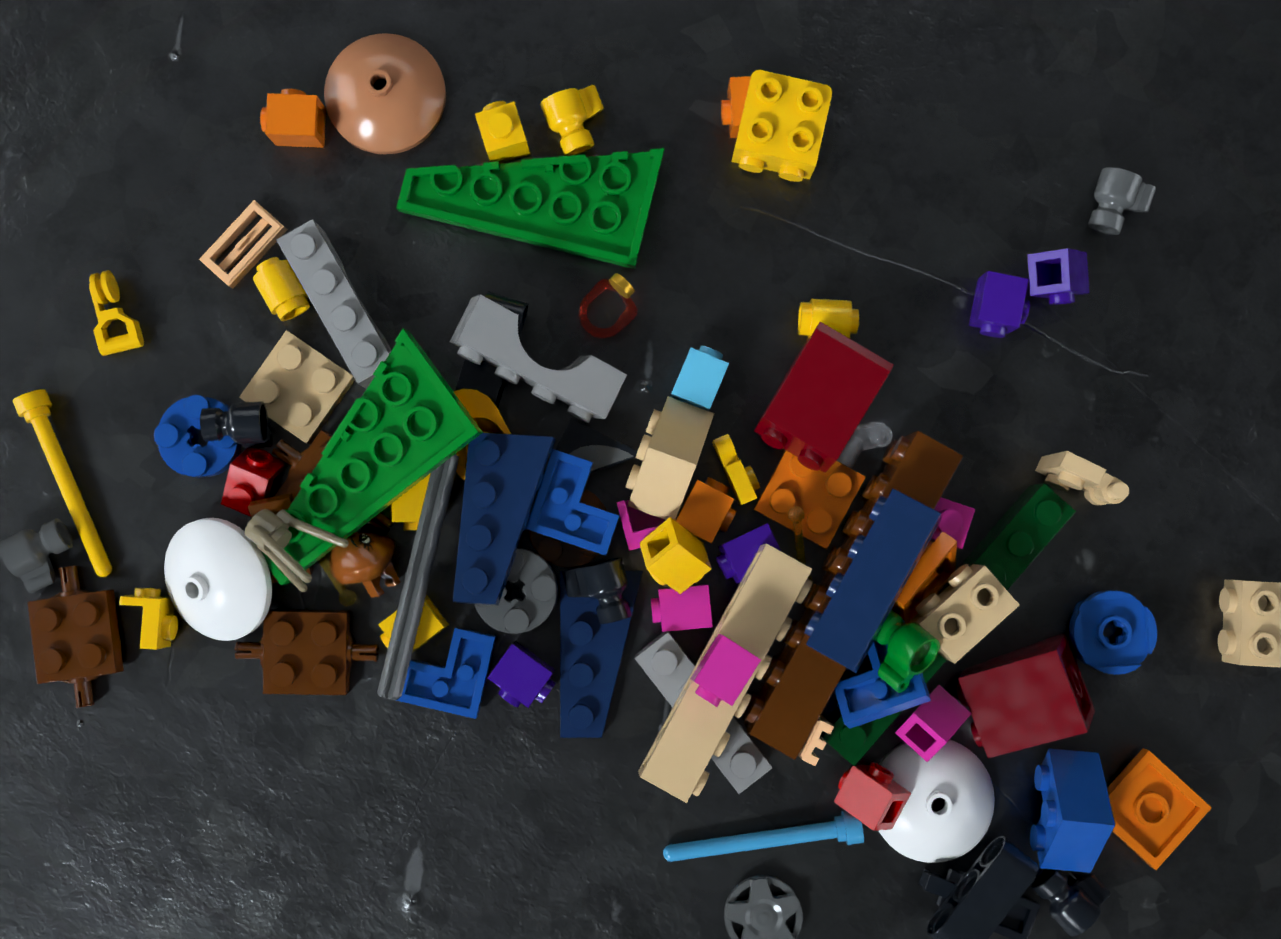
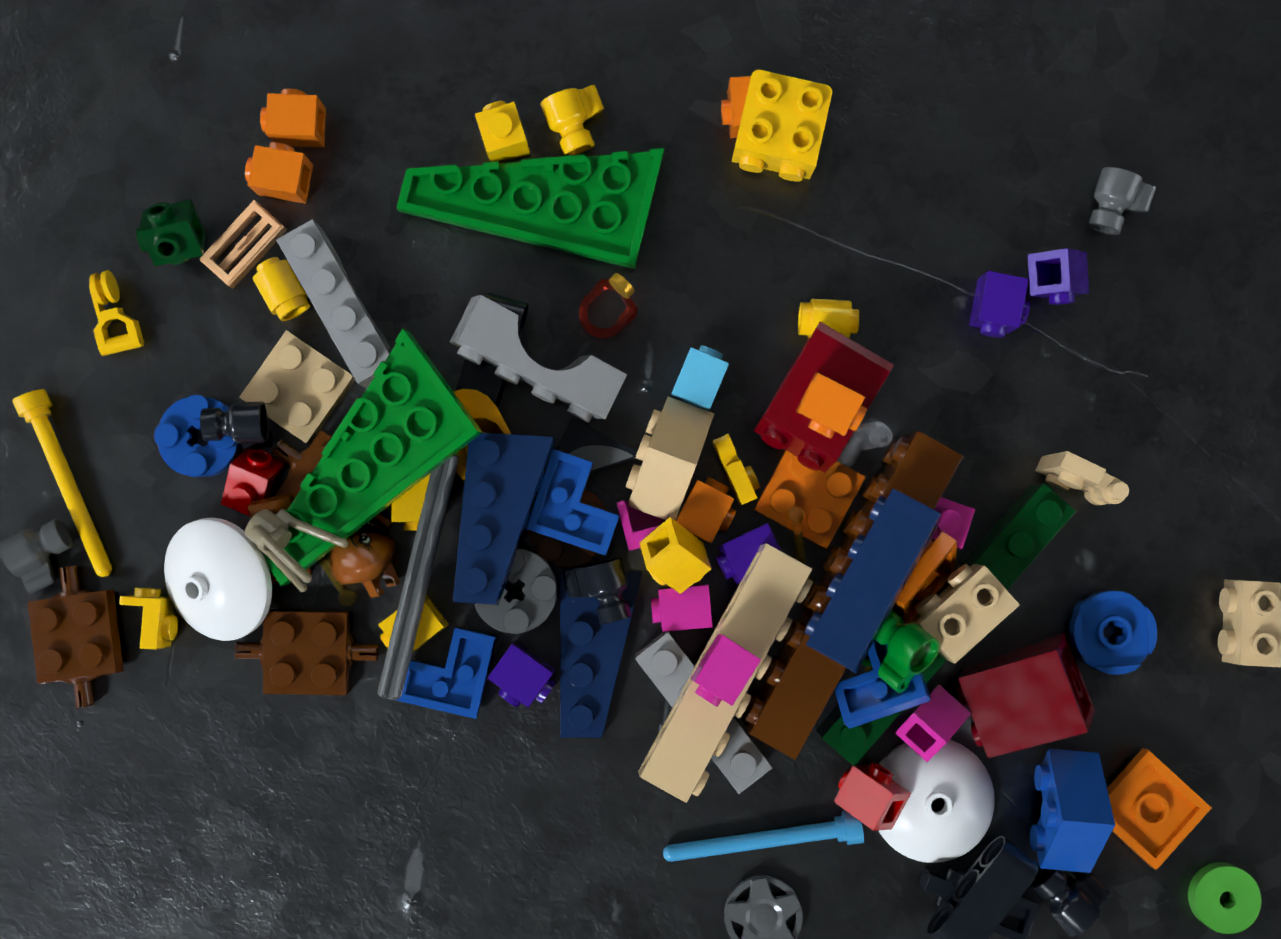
(171, 233): none -> dark green brick
(279, 173): none -> orange brick
(400, 112): nougat dish -> none
(815, 740): light nougat tile -> none
(831, 407): none -> orange brick
(1243, 900): none -> bright green piece

